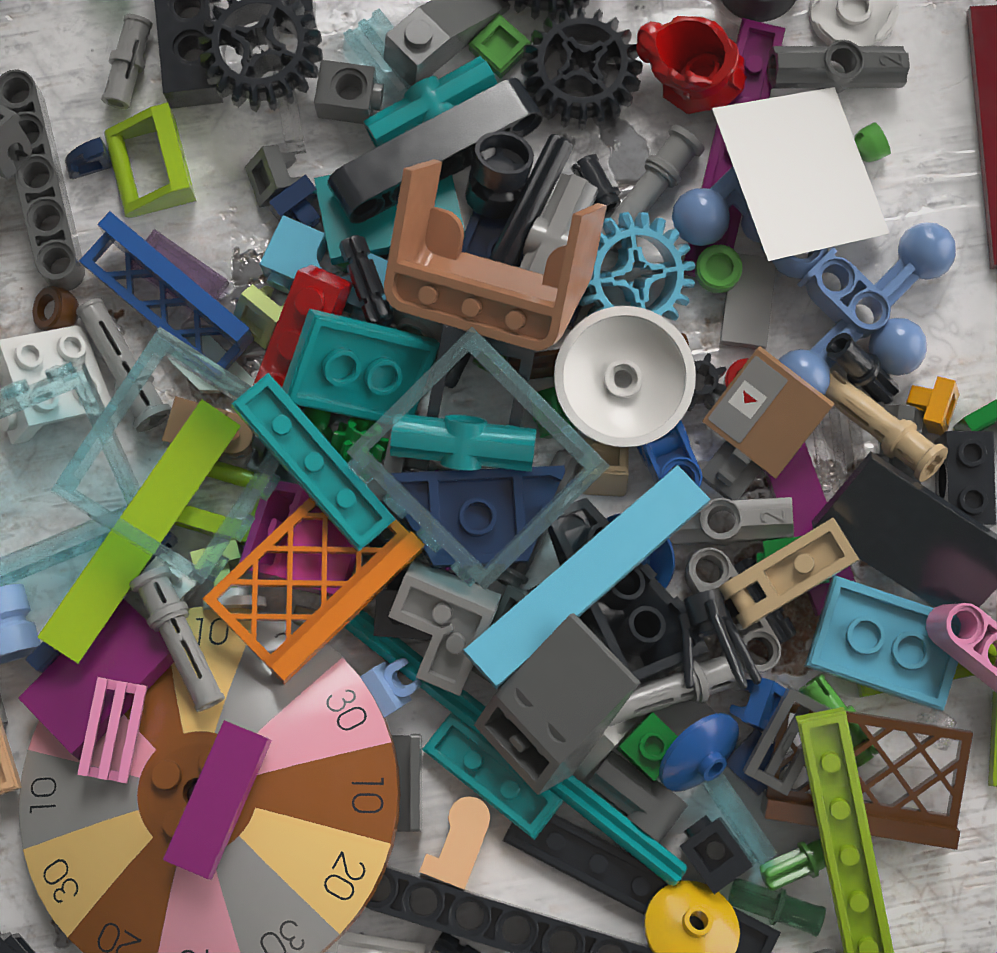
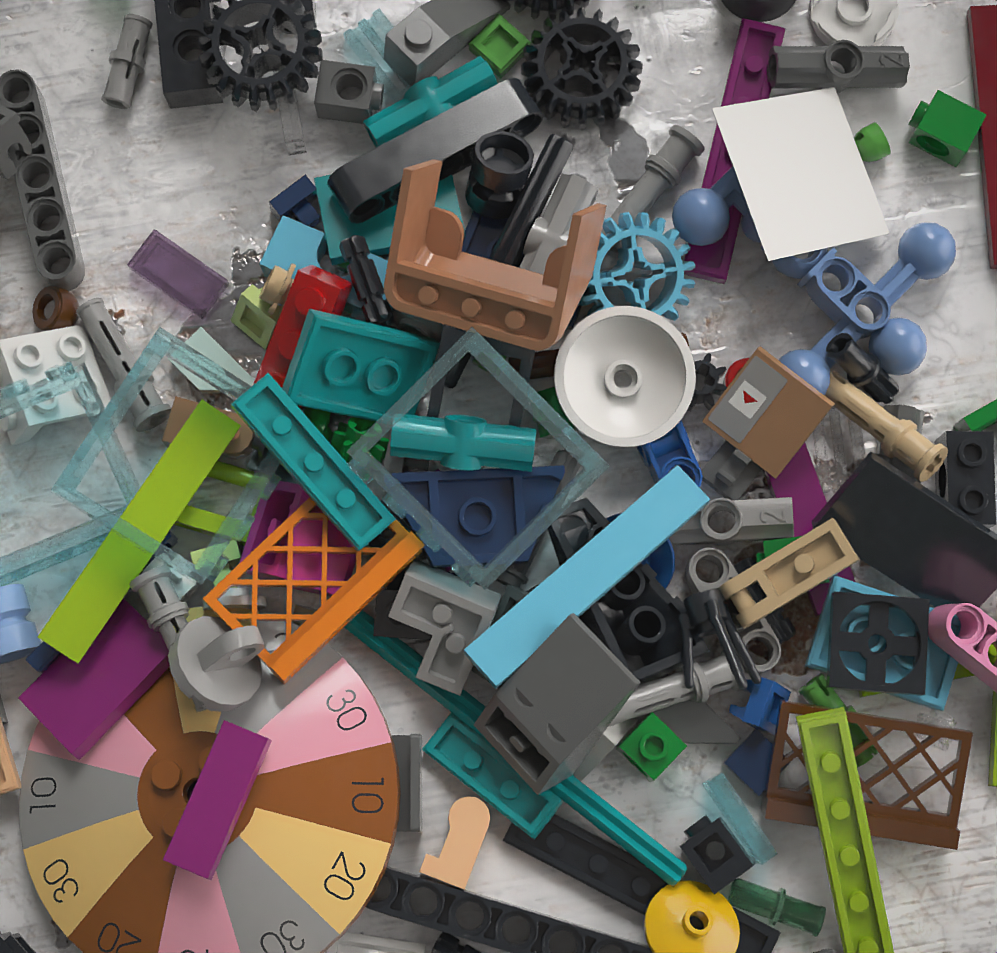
(88, 159): dark blue tile -> none
(104, 771): bright pink tile -> none
(170, 278): blue fence -> none
(179, 190): lime tile -> none
(217, 662): none -> light grey tile
(269, 173): dark grey tile -> none
(277, 286): none -> tan plate
(387, 688): light blue tile -> none
(593, 172): black pin -> none
(615, 478): tan slope -> none
(644, 801): dark grey piece -> none
(693, 62): red piece -> none
(699, 752): blue dish -> none
(718, 269): bright green tile -> none
(749, 305): light grey tile -> none
(768, 735): dark grey tile -> none
(793, 865): bright green axle -> none
(875, 673): none -> black piece
(936, 403): light orange tile -> none
(945, 127): none -> green brick

